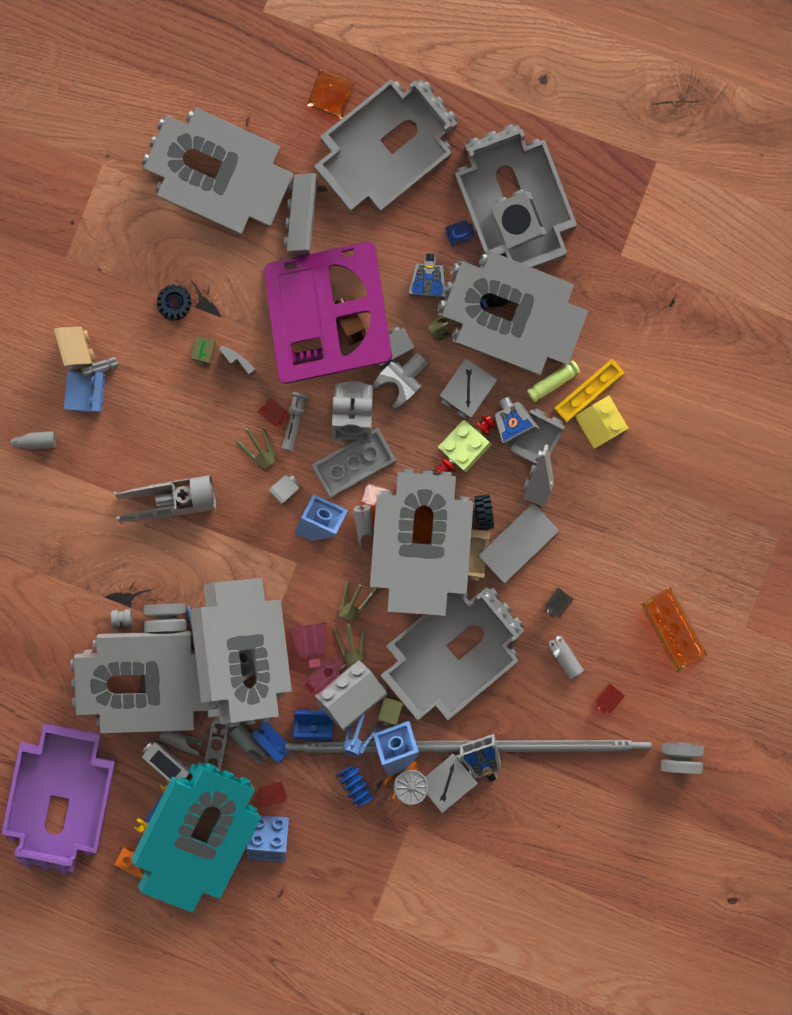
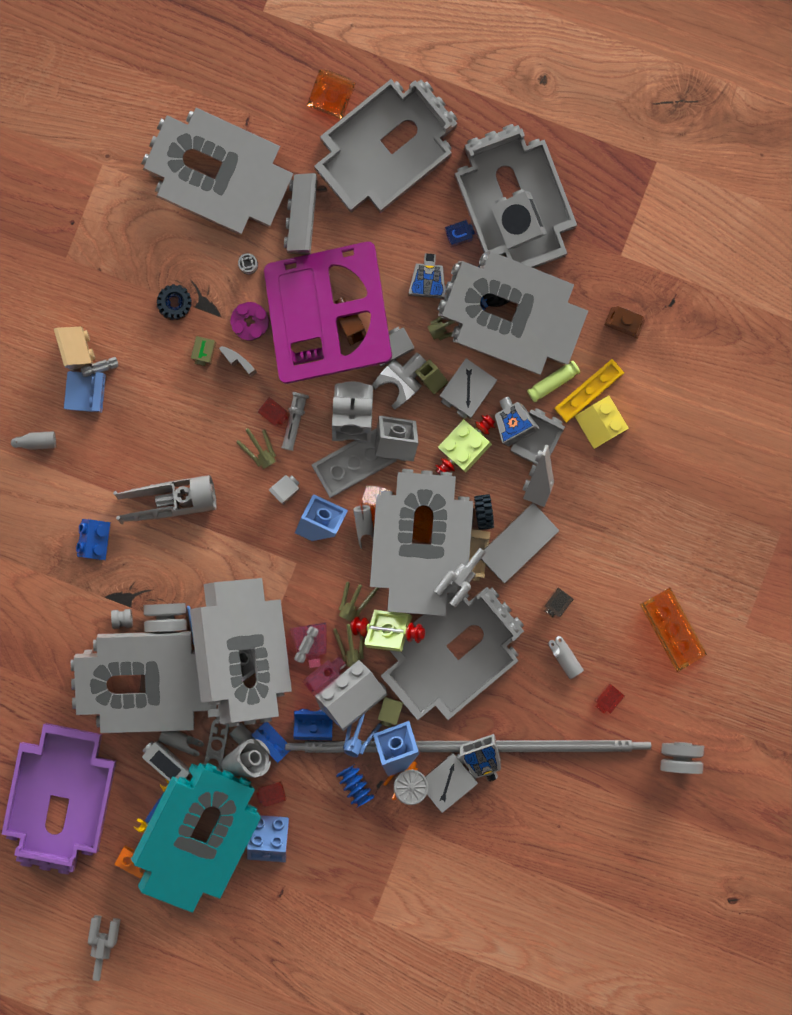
(93, 539): none -> blue bracket
(102, 942): none -> light grey plant
(248, 759): none -> light grey cone
(250, 266): none -> light grey wheel
(255, 330): none -> magenta plate
(306, 644): none -> light grey axle
(387, 630): none -> yellowish green plate
(396, 438): none -> light grey slope
(431, 376): none -> olive brick
(460, 578): none -> light grey plant
(625, 321): none -> reddish brown torso

